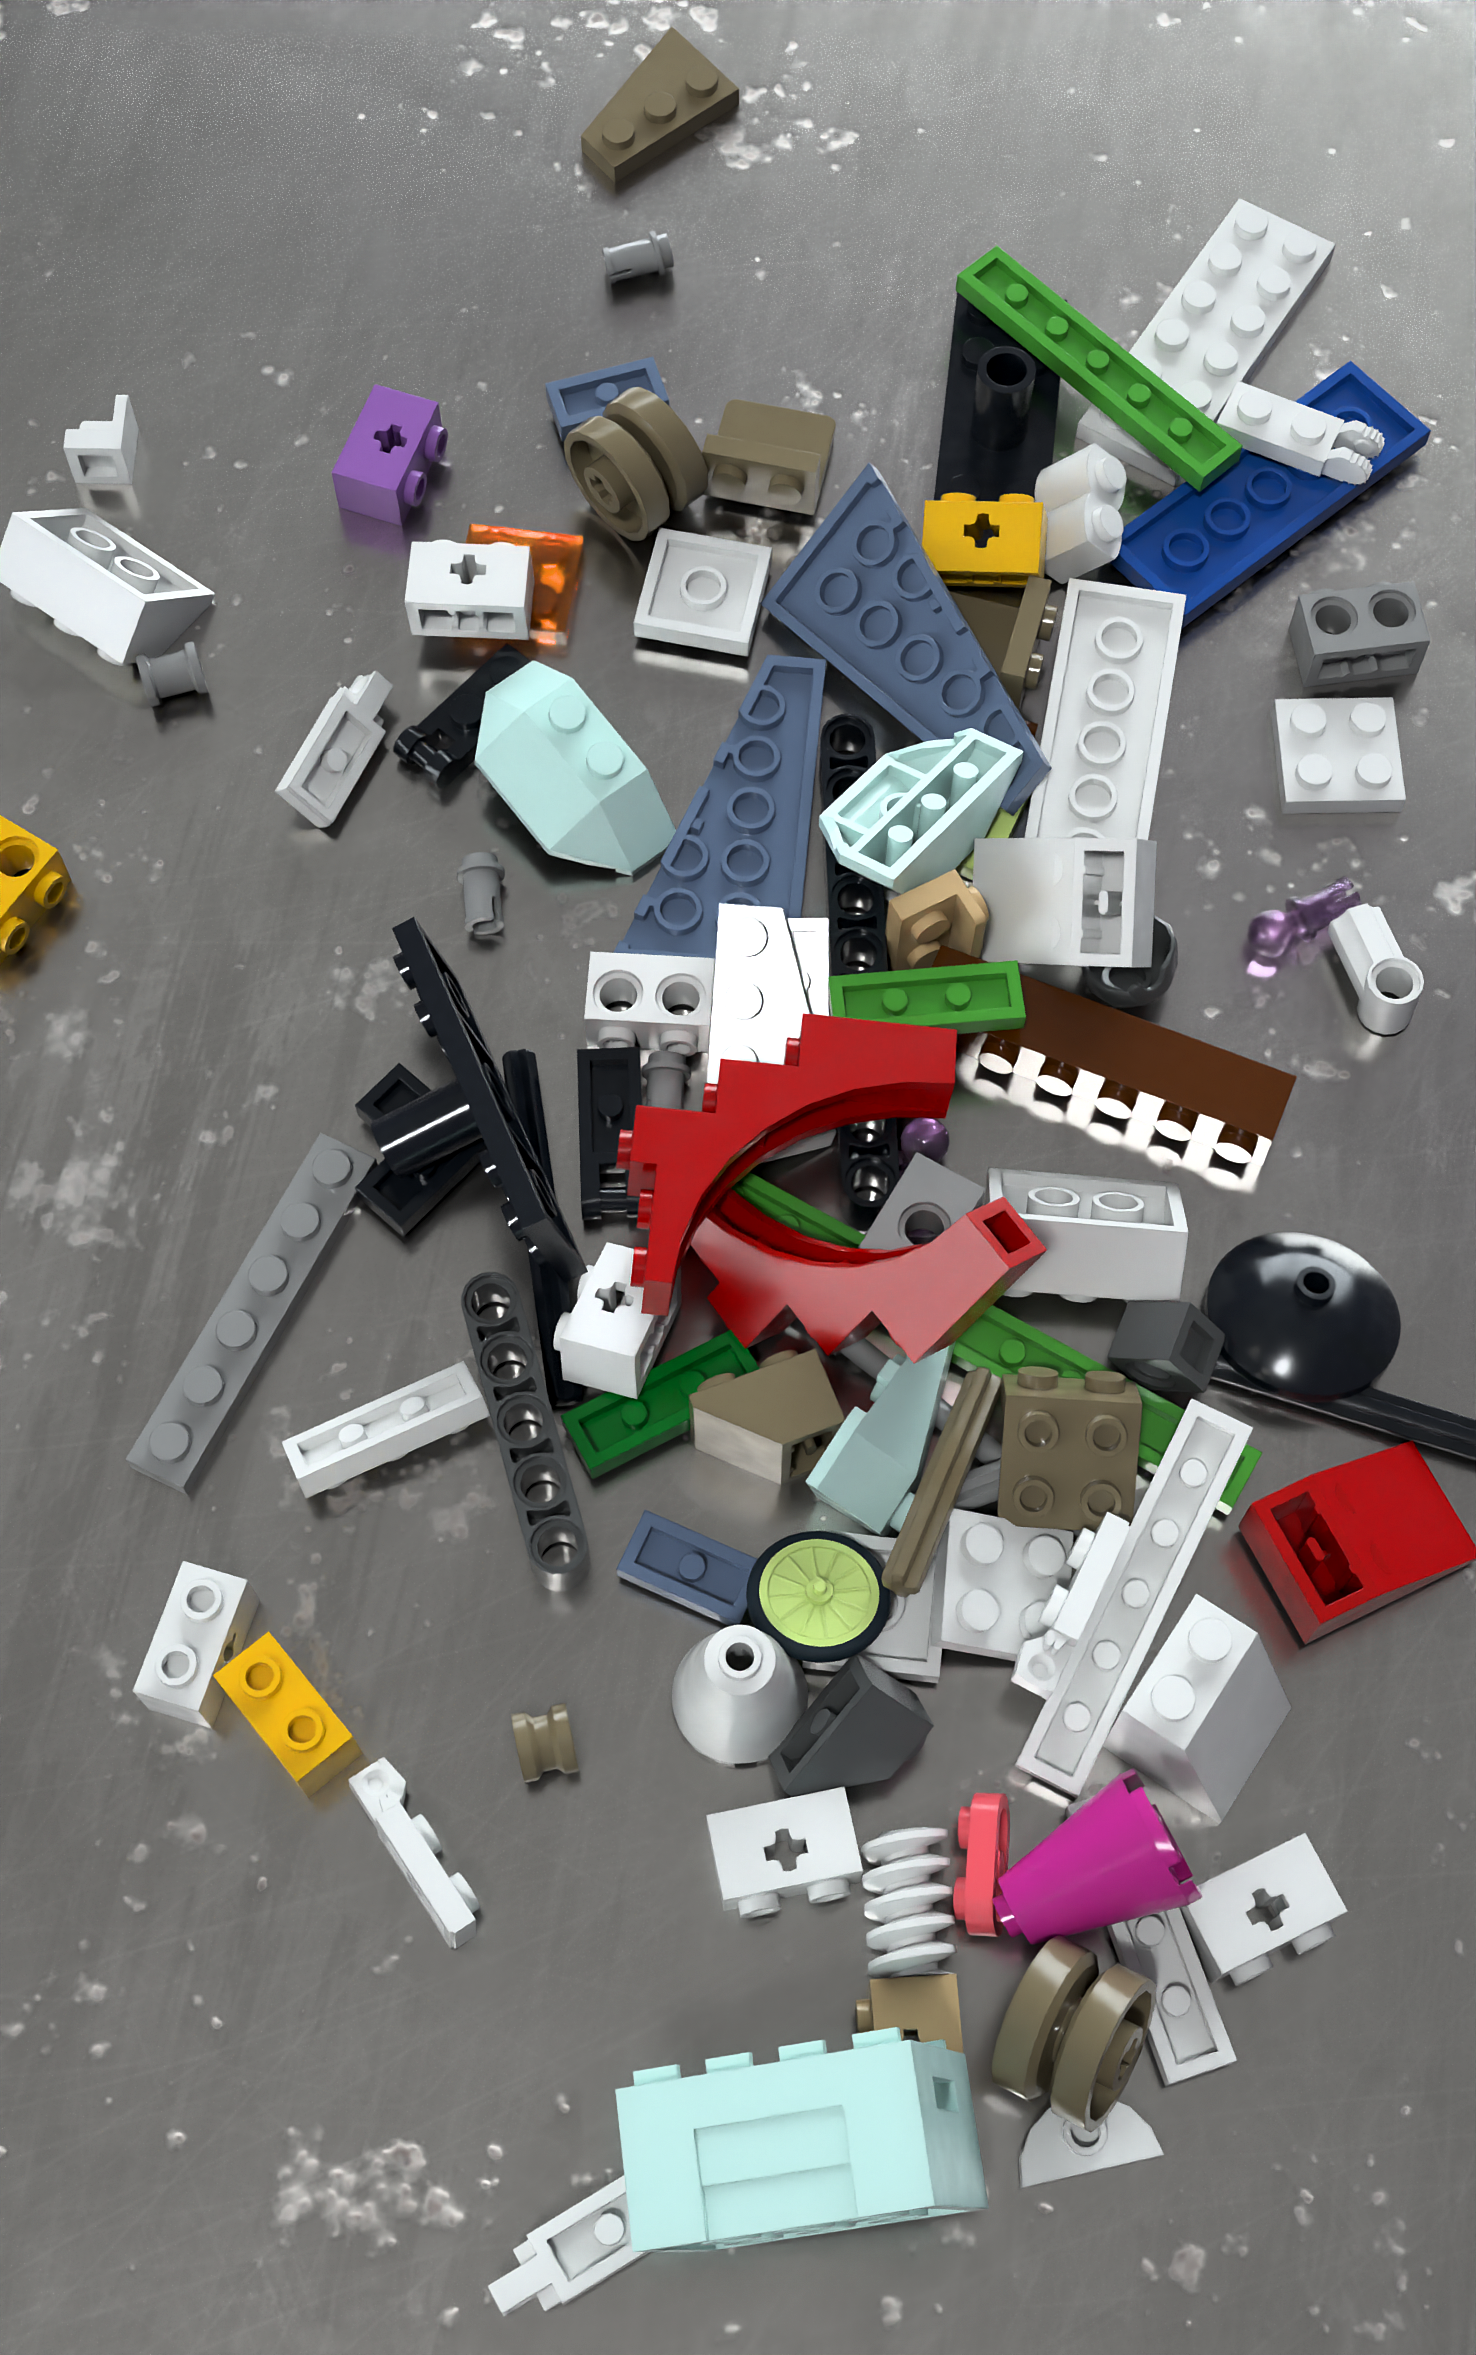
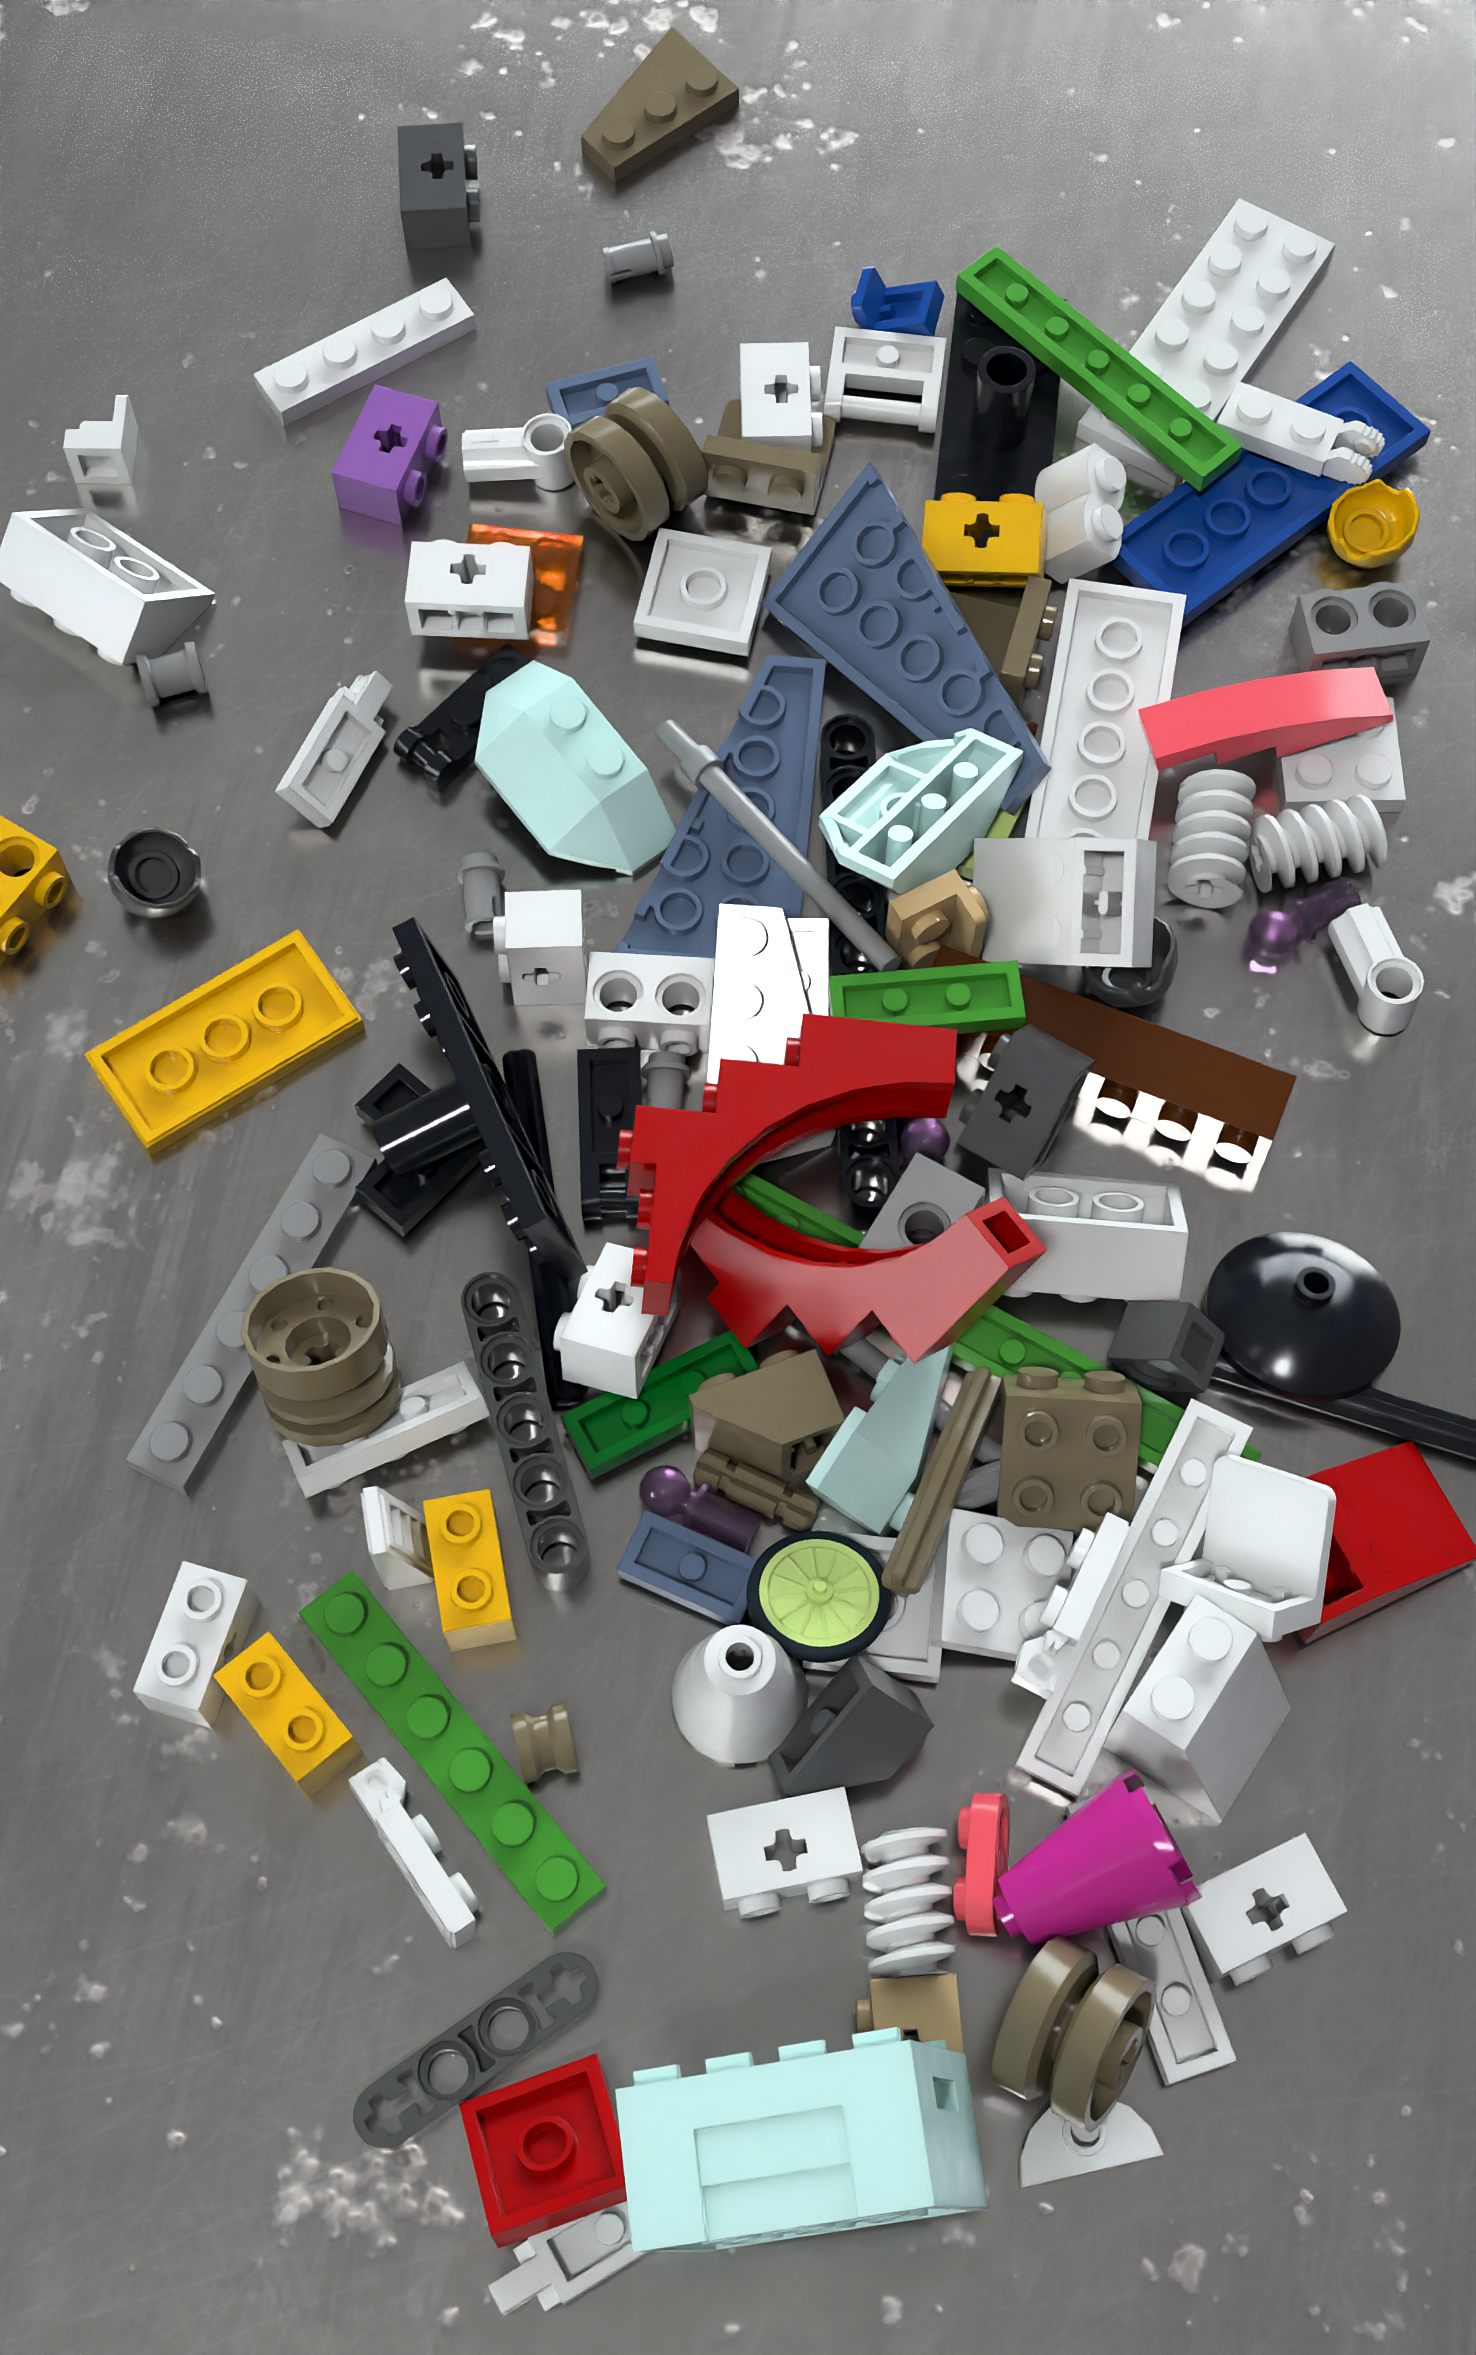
(154, 873): none -> dark grey hair
(224, 1042): none -> yellow tile
(322, 1356): none -> dark tan wheel
(364, 351): none -> white plate
(396, 1540): none -> white slope
(435, 187): none -> dark grey brick
(453, 1753): none -> bright green plate
(469, 1570): none -> yellow brick
(484, 2060): none -> dark grey beam
(519, 453): none -> white piece
(543, 947): none -> white brick
(546, 2150): none -> red plate
(669, 1493): none -> clear purple pin
(706, 771): none -> light grey bar
(757, 1490): none -> dark tan axle
(778, 395): none -> white brick
(885, 364): none -> white plate
(896, 308): none -> blue bracket
(1052, 1078): none -> dark grey brick
(1211, 838): none -> white piece
(1260, 1549): none -> white bracket
(1265, 713): none -> coral slope
(1316, 838): none -> white piece
(1373, 524): none -> yellow hair

